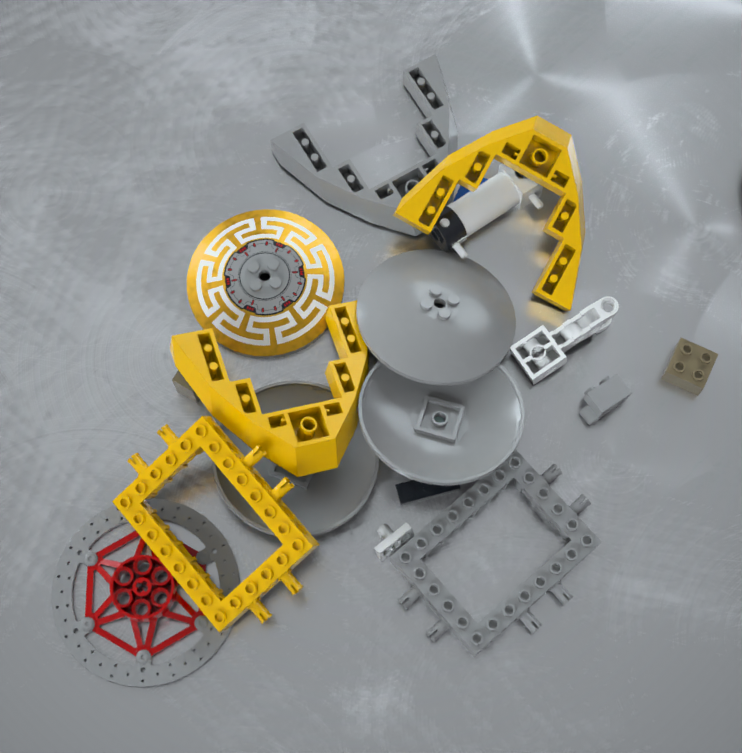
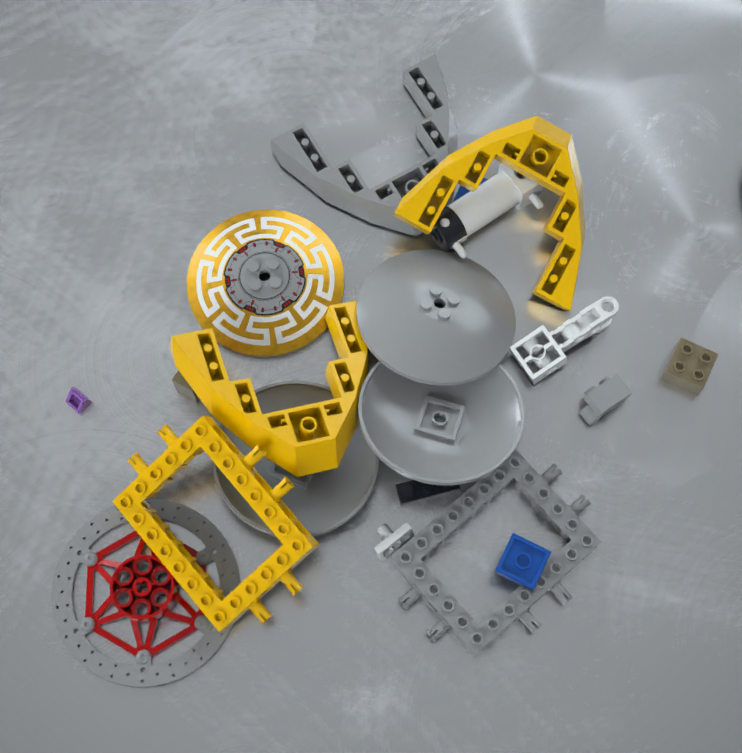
(77, 400): none -> medium lavender slope
(523, 561): none -> blue tile

